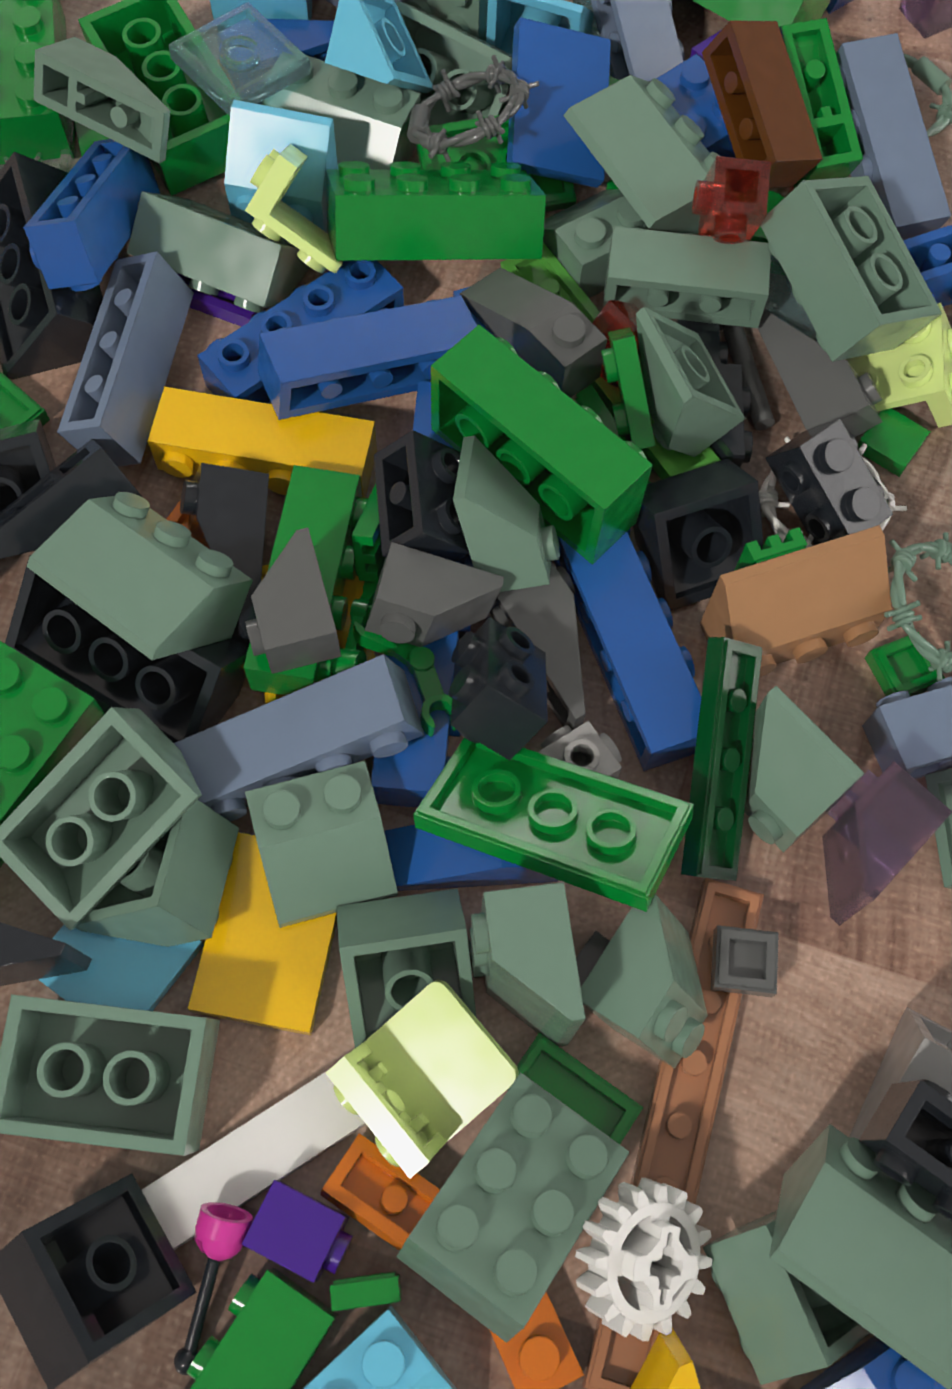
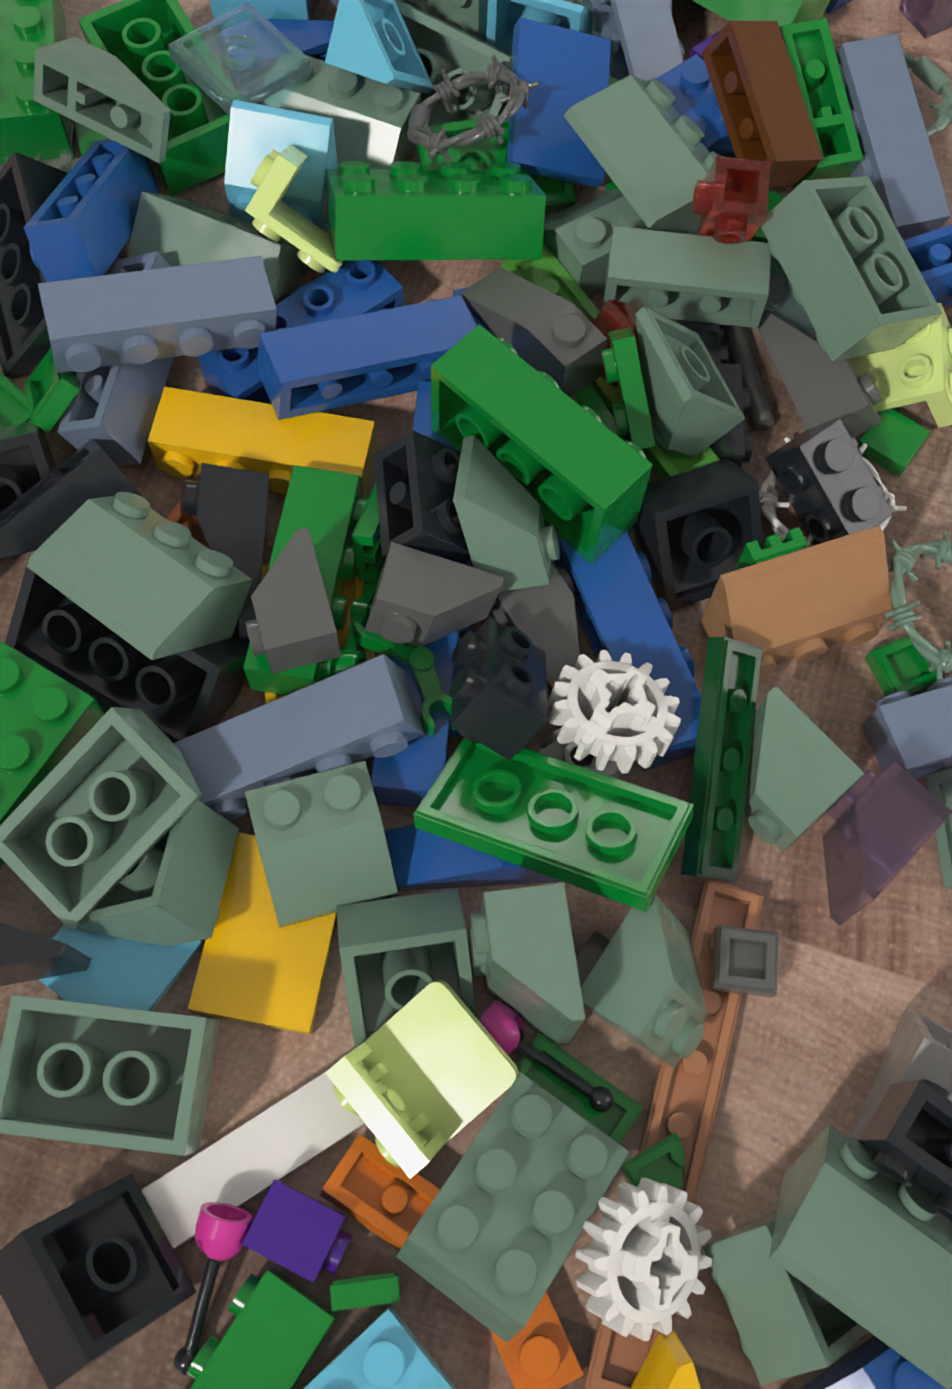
(49, 392): none -> green tile
(157, 313): none -> sand blue brick
(509, 1032): none -> hinge
(613, 711): none -> white gear
(660, 1162): none -> green tile

